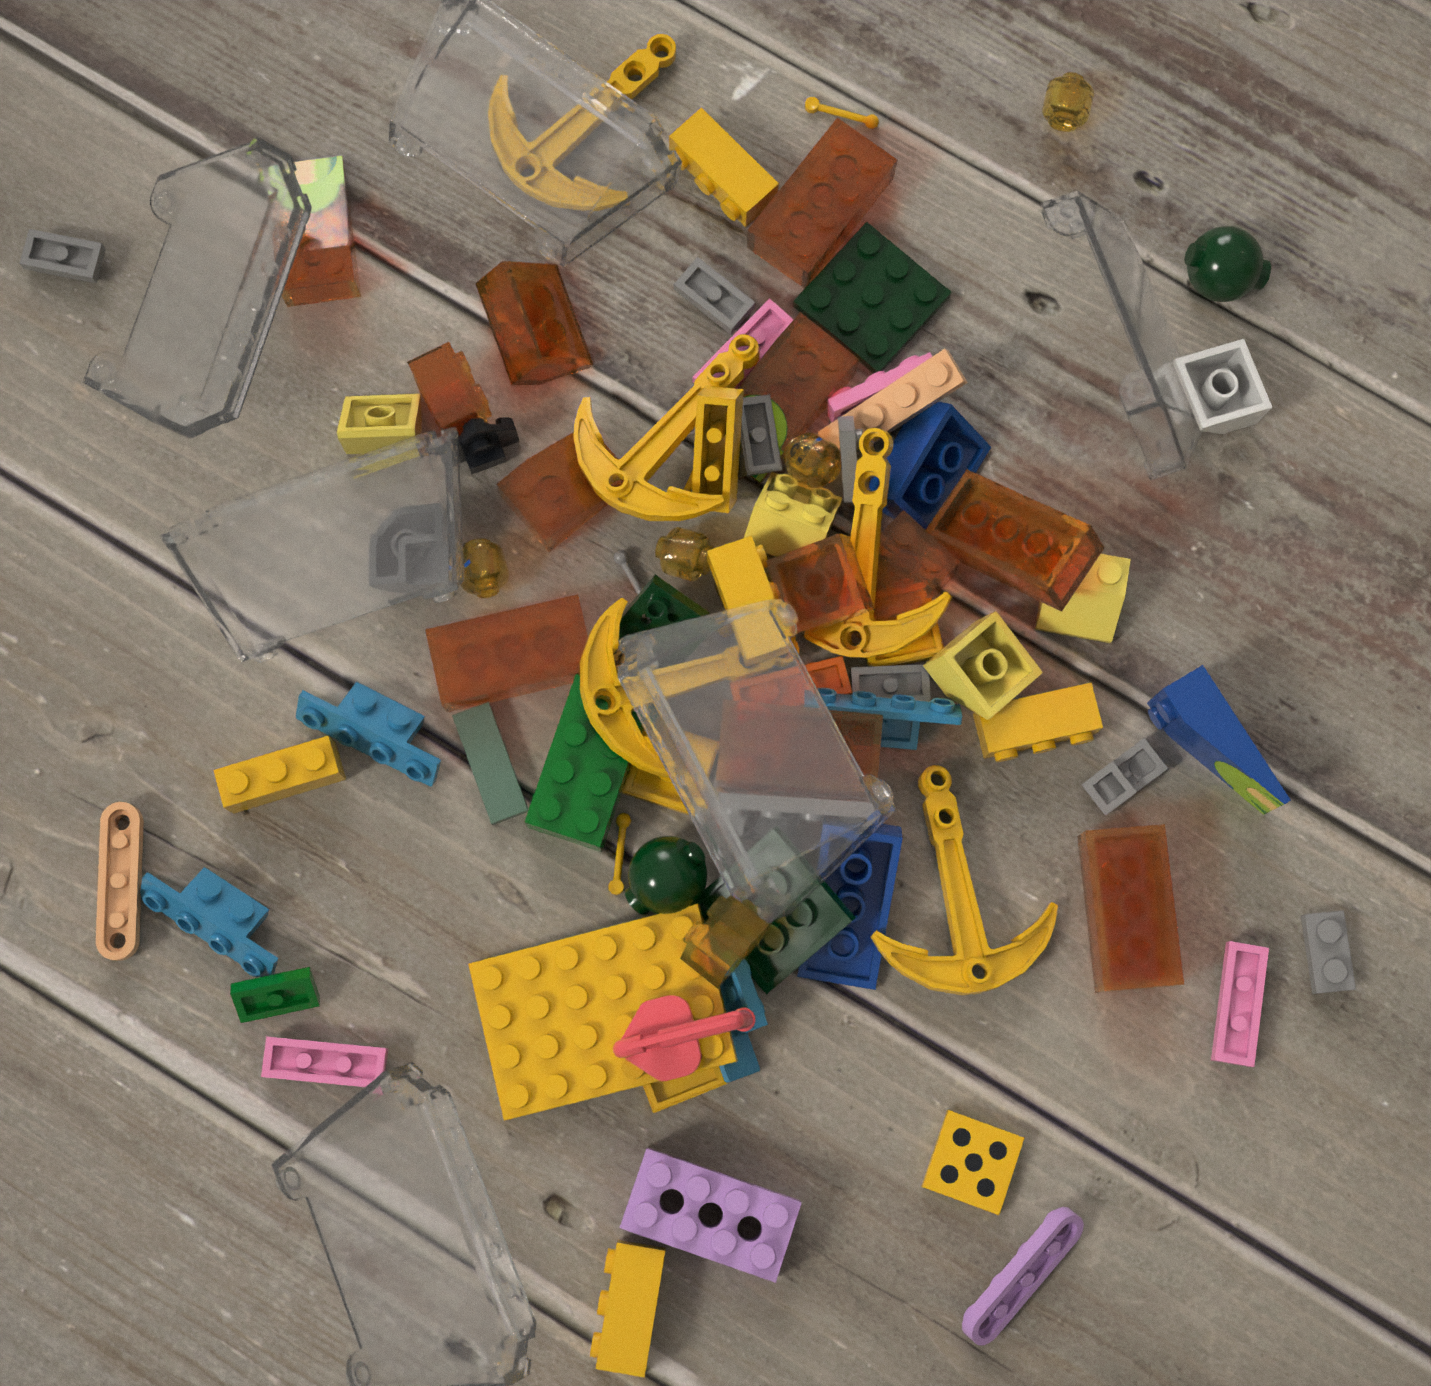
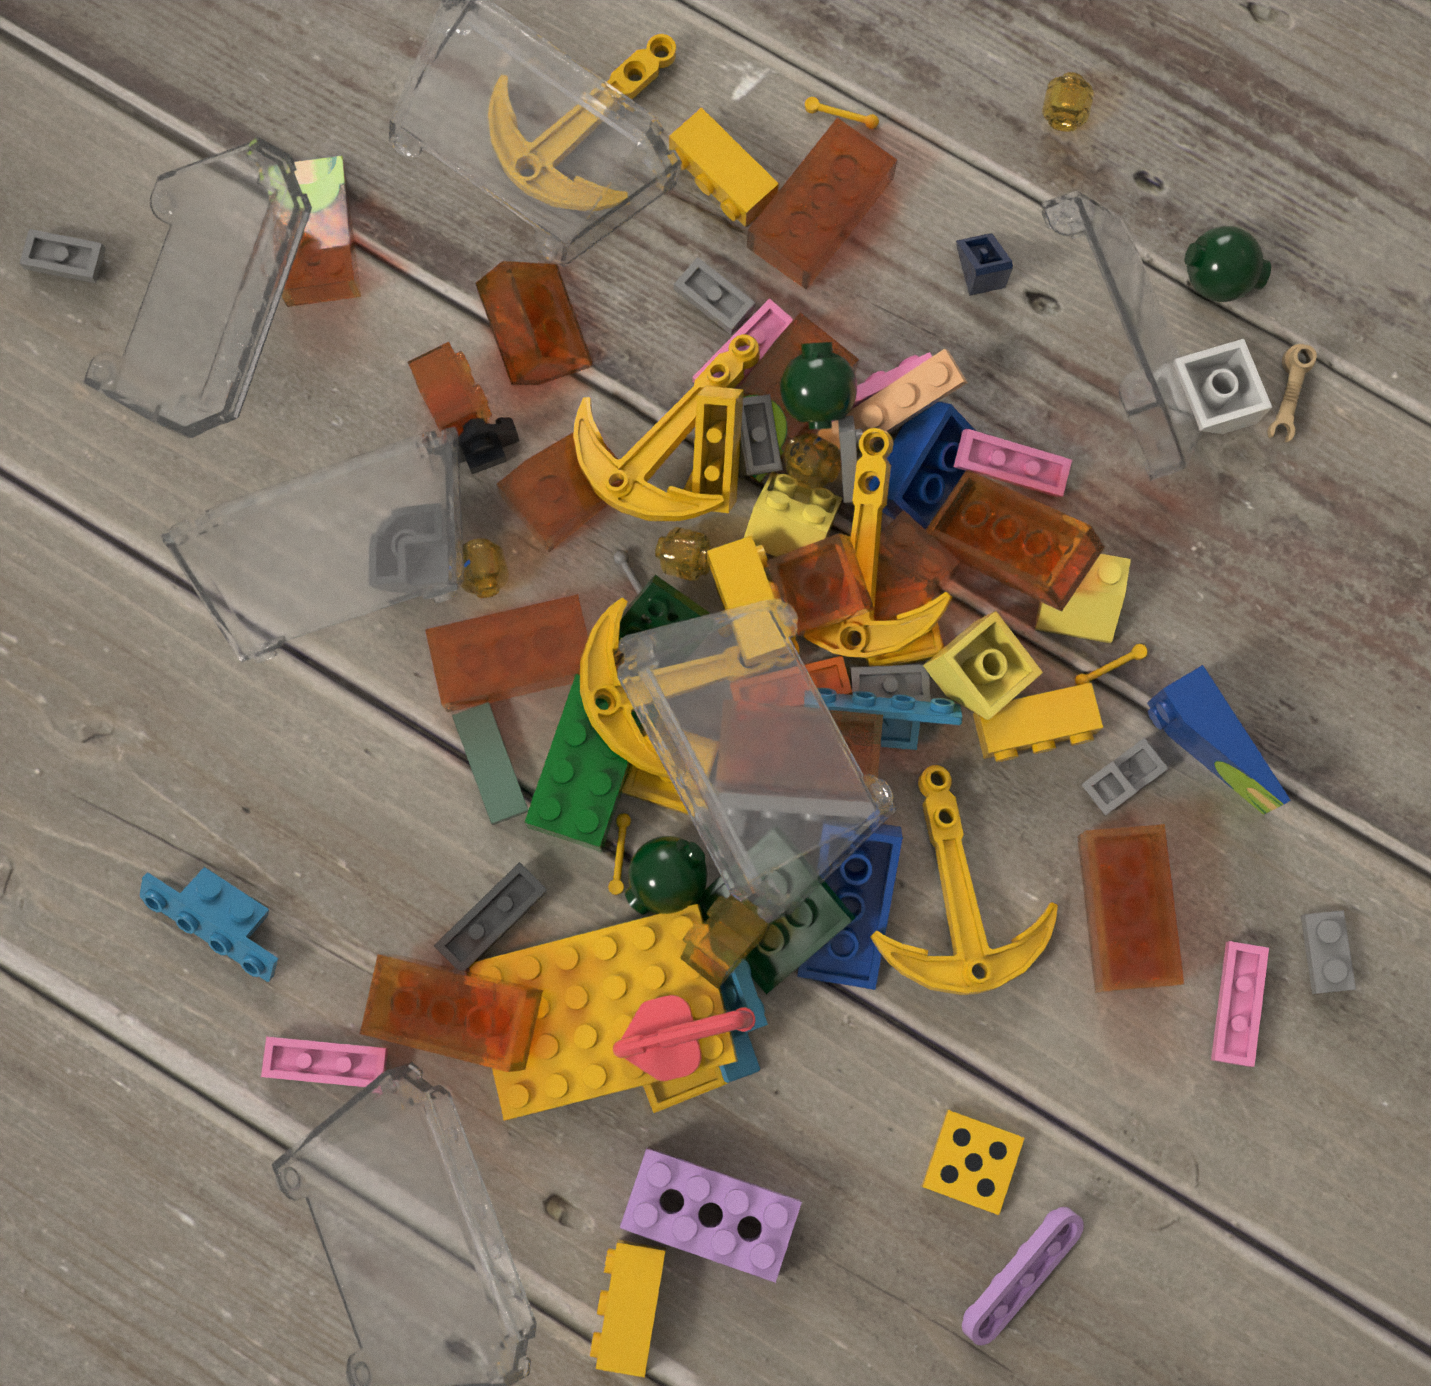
(119, 881): light nougat plate -> none
(275, 994): green plate -> none
(279, 774): yellow brick -> none
(374, 728): dark azure bracket -> none
(378, 421): light yellow slope -> none
(451, 1012): none -> clear orange brick
(491, 918): none -> dark grey plate
(818, 386): none -> dark green brick
(872, 298): dark green plate -> none
(984, 263): none -> dark blue slope
(1012, 463): none -> bright pink plate
(1138, 652): none -> yellow hinge
(1296, 377): none -> tan brick

